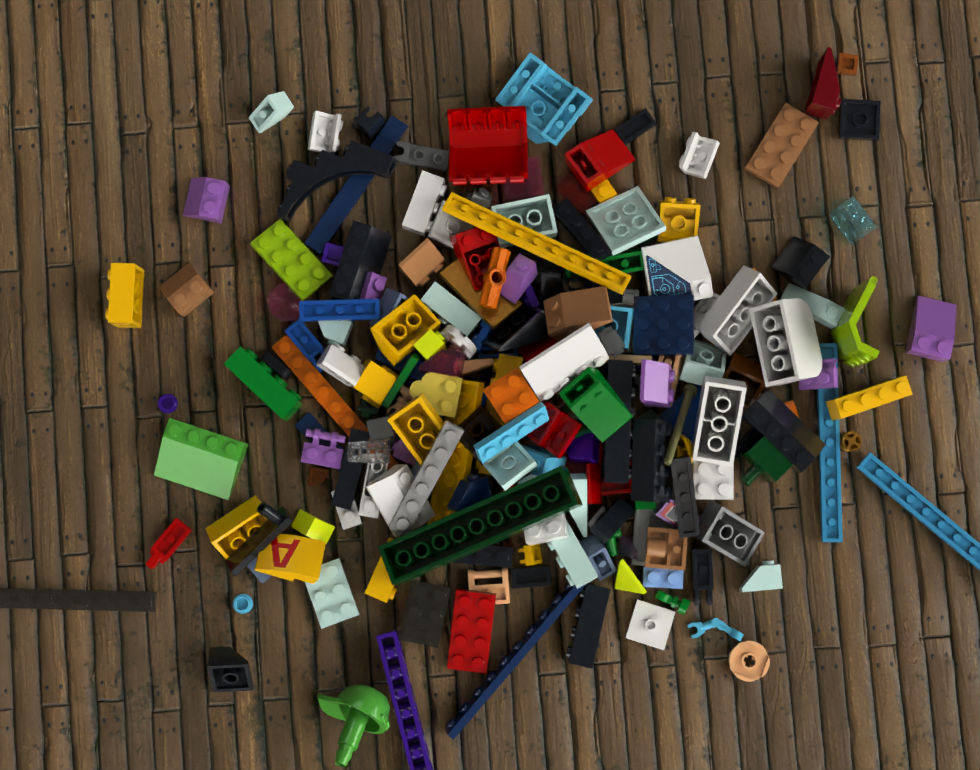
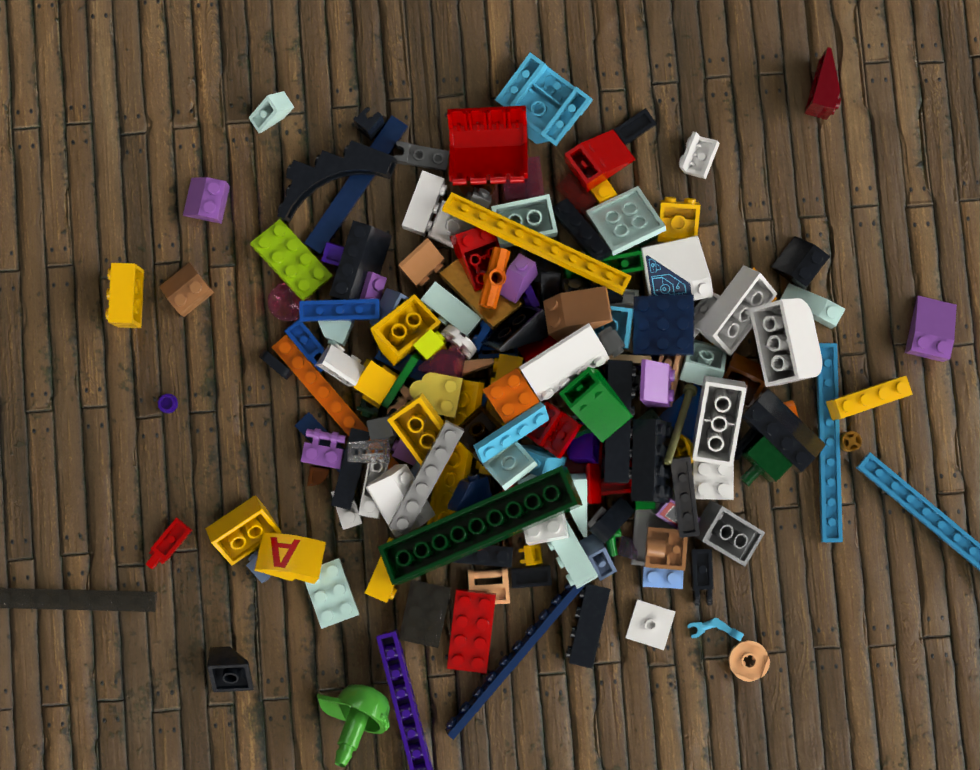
(199, 459): bright green slope -> none
(242, 603): medium azure plate -> none
(267, 387): green brick -> none
(277, 522): black piece -> none
(312, 526): neon yellow slope -> none
(325, 132): white bracket -> none
(627, 580): neon yellow slope -> none
(673, 601): green piece -> none
(763, 578): light aqua slope -> none
(781, 145): medium nougat plate -> none
(825, 380): medium lavender plate -> none
(846, 333): lime hinge -> none
(847, 64): dark orange plate -> none
(852, 220): clear light blue bracket -> none
(859, 119): black plate -> none

